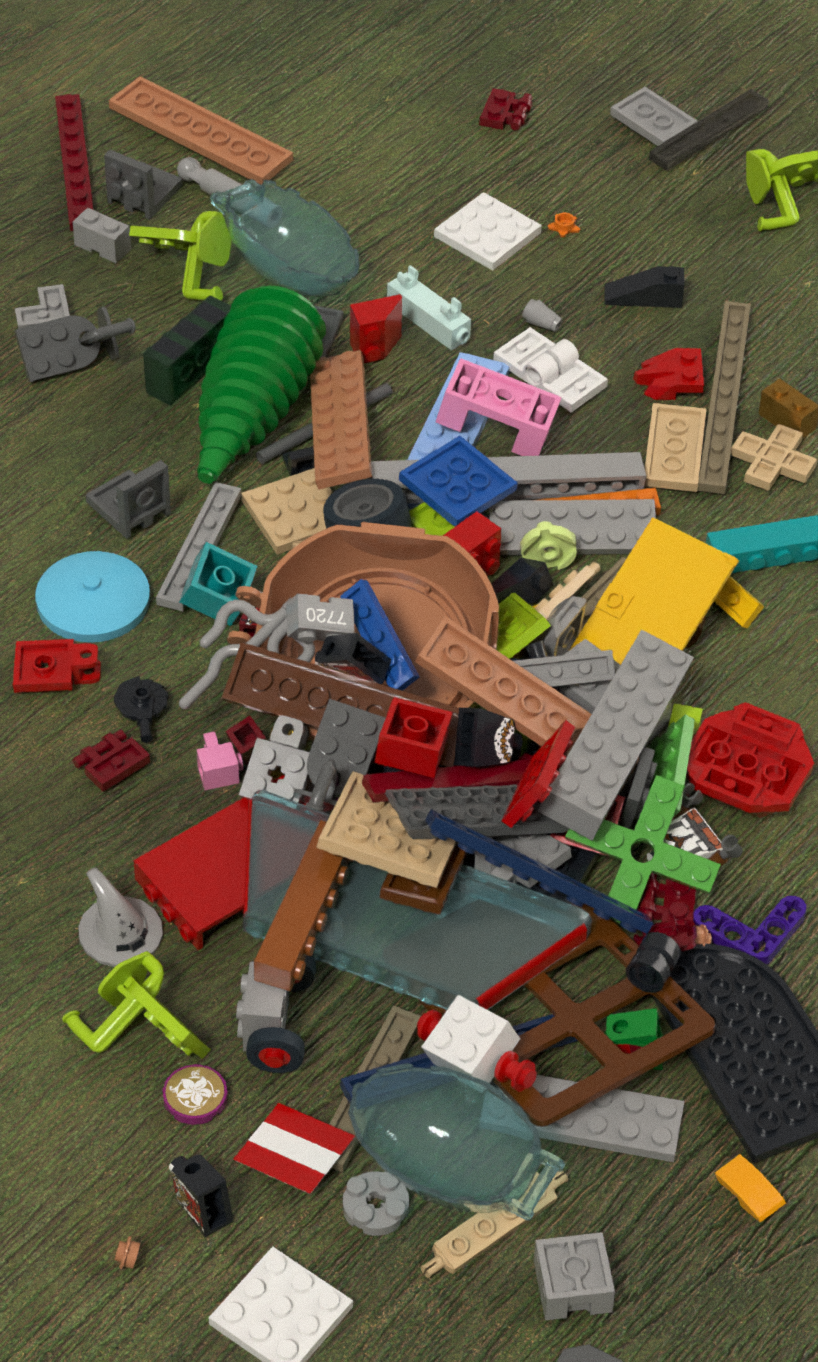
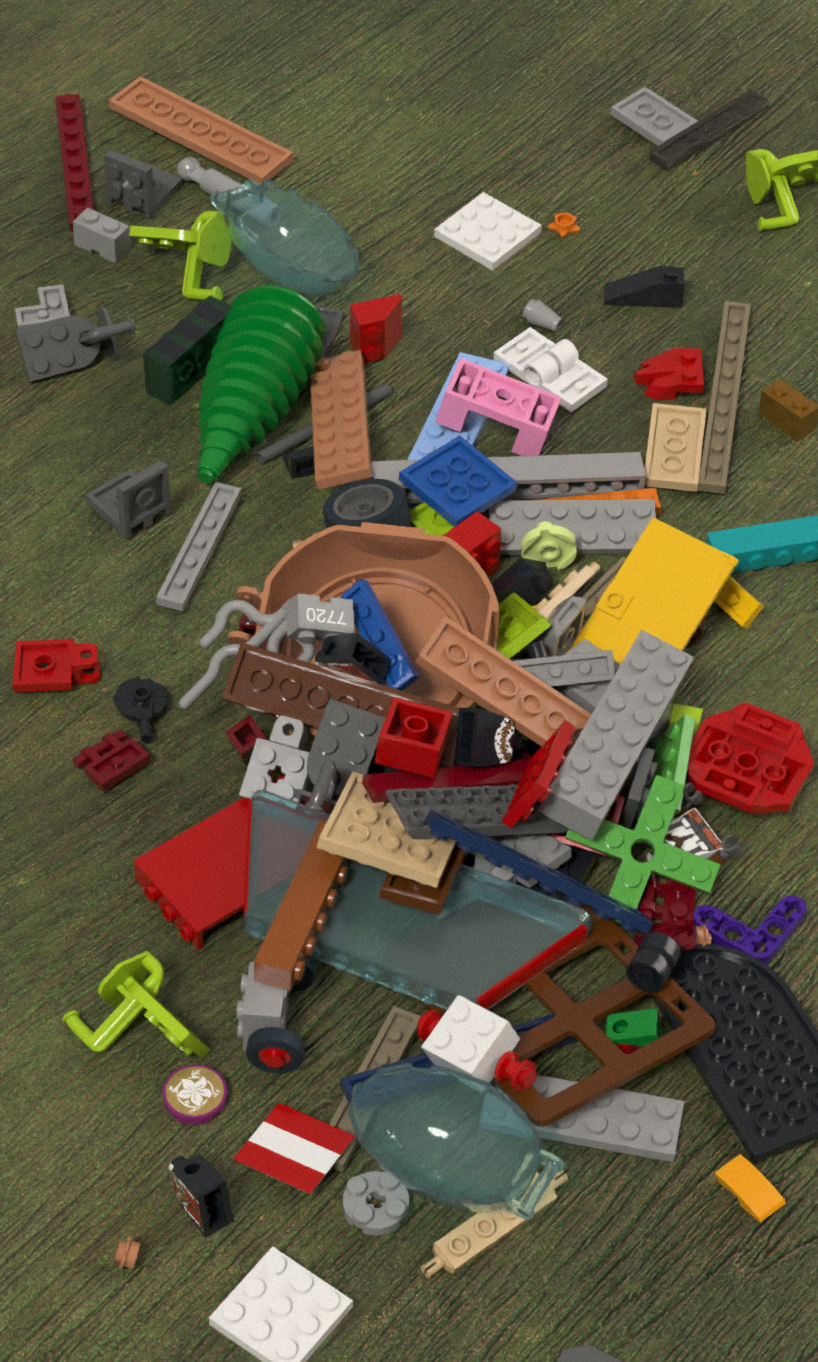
(92, 596): medium azure dish -> none
(117, 924): light grey piece -> none
(215, 581): teal brick -> none
(218, 763): bright pink brick -> none
(288, 509): tan plate -> none
(431, 311): light aqua brick -> none
(499, 107): dark red plate -> none
(573, 1275): light grey piece -> none
(773, 457): tan plate -> none

